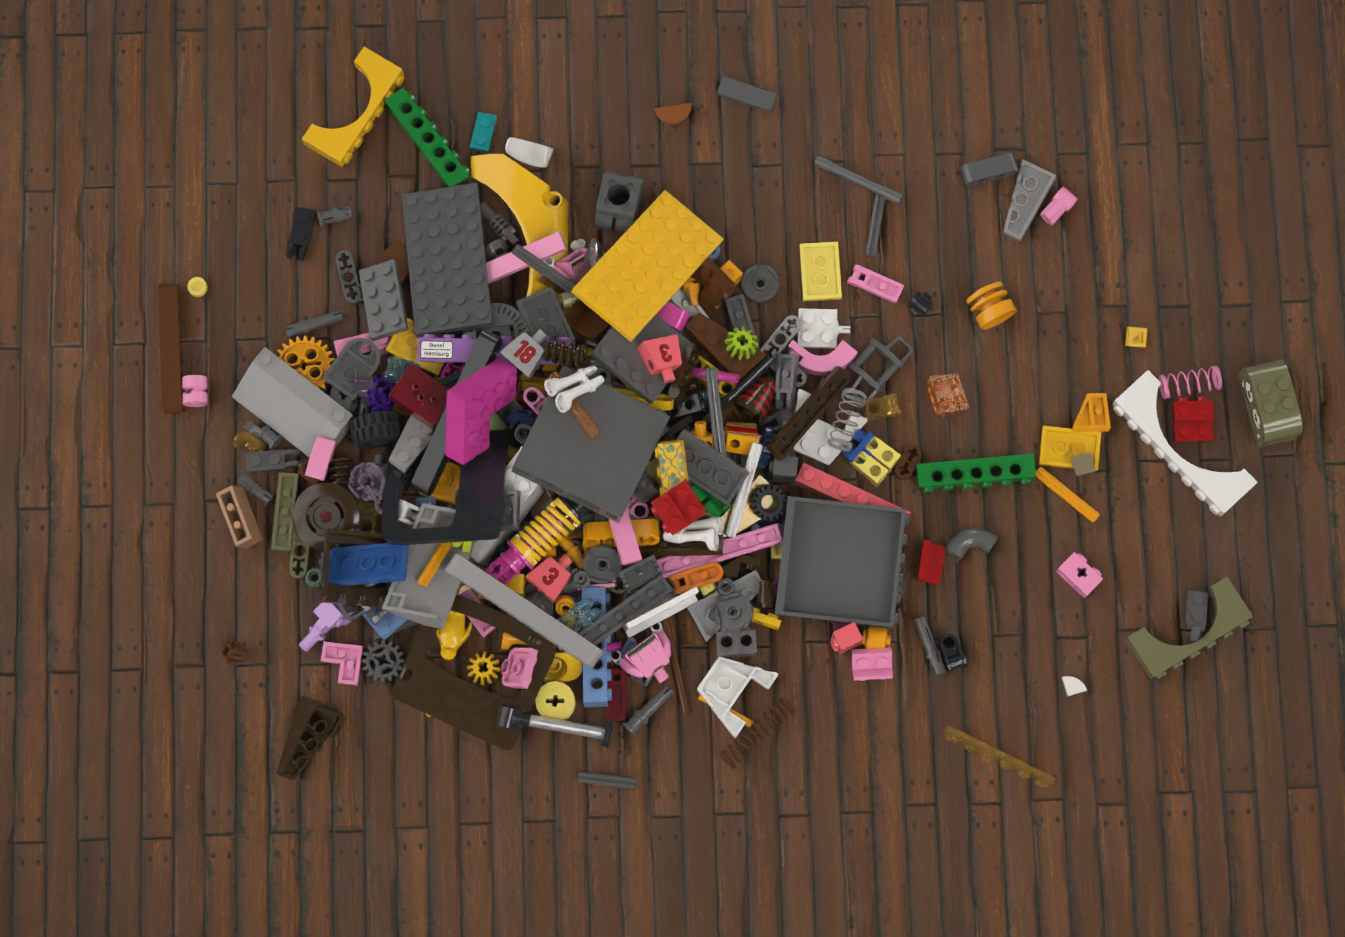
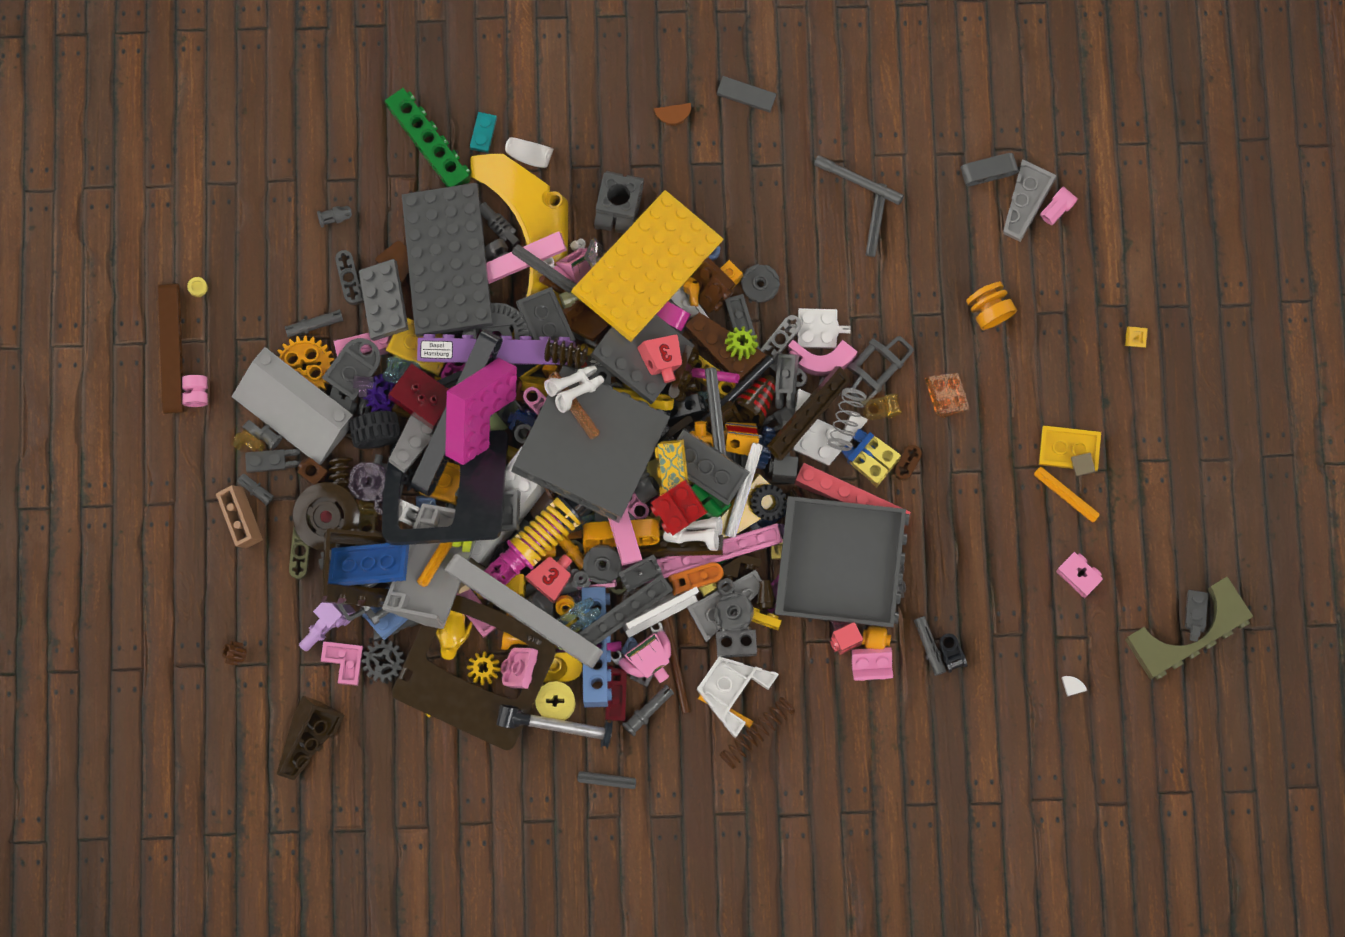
(283, 517): olive plate -> none
(301, 231): black hinge -> none
(310, 573): sand green plate -> none
(320, 458): bright pink slope -> none
(340, 142): yellow arch -> none
(526, 352): light grey torso -> none
(820, 271): light yellow plate -> none
(876, 284): bright pink plate -> none
(921, 303): black gear -> none
(930, 563): red panel -> none
(970, 538): dark grey cylinder -> none
(990, 753): clear yellow plate -> none
(1024, 463): green brick -> none
(1093, 414): light orange wing -> none
(1193, 420): red plate -> none
(1215, 371): bright pink piece -> none
(1218, 489): white arch -> none
(1271, 403): olive brick -> none

